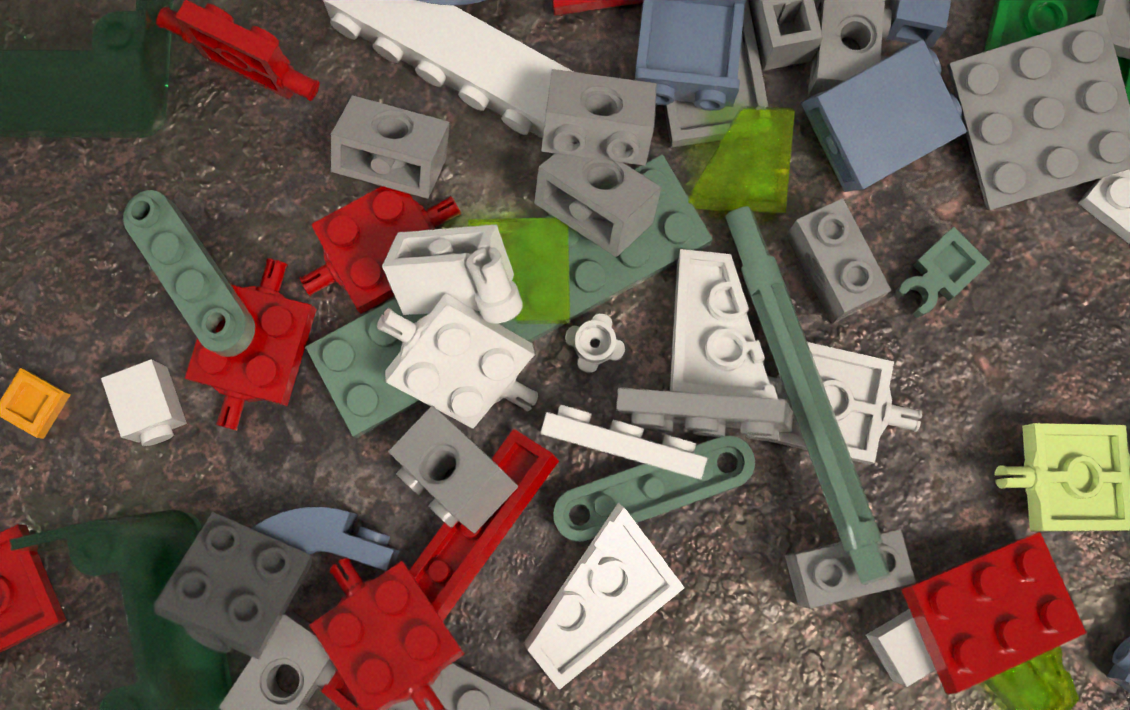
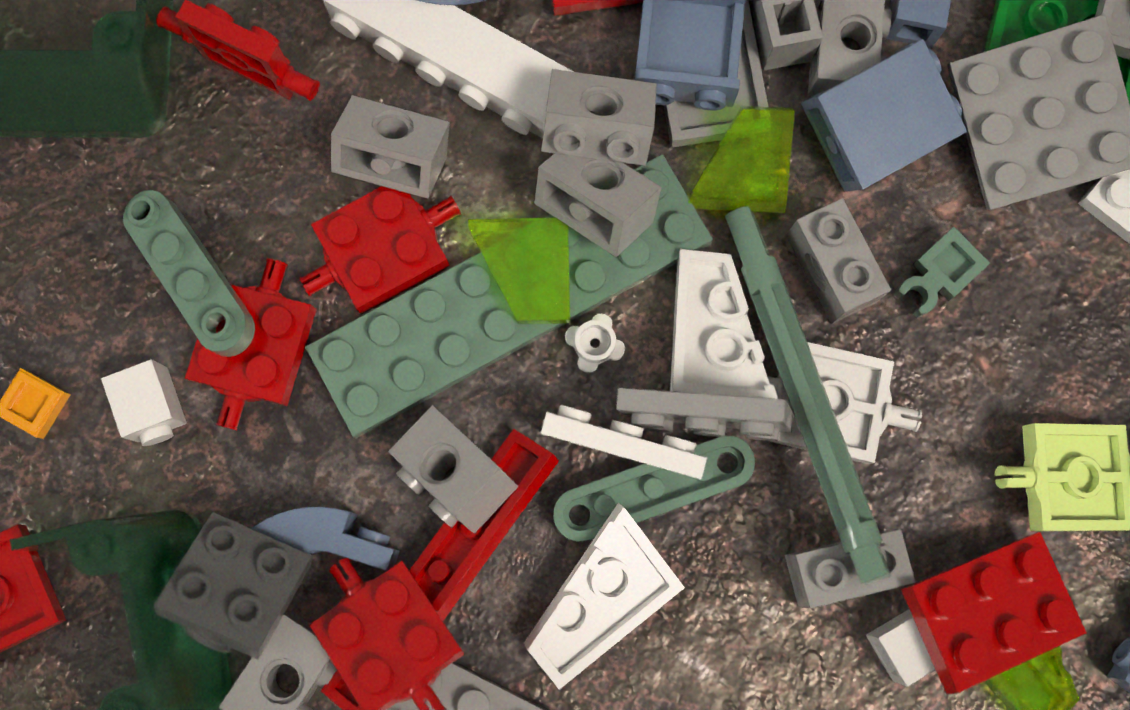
(453, 261): white hinge -> none
(458, 361): white plate -> none

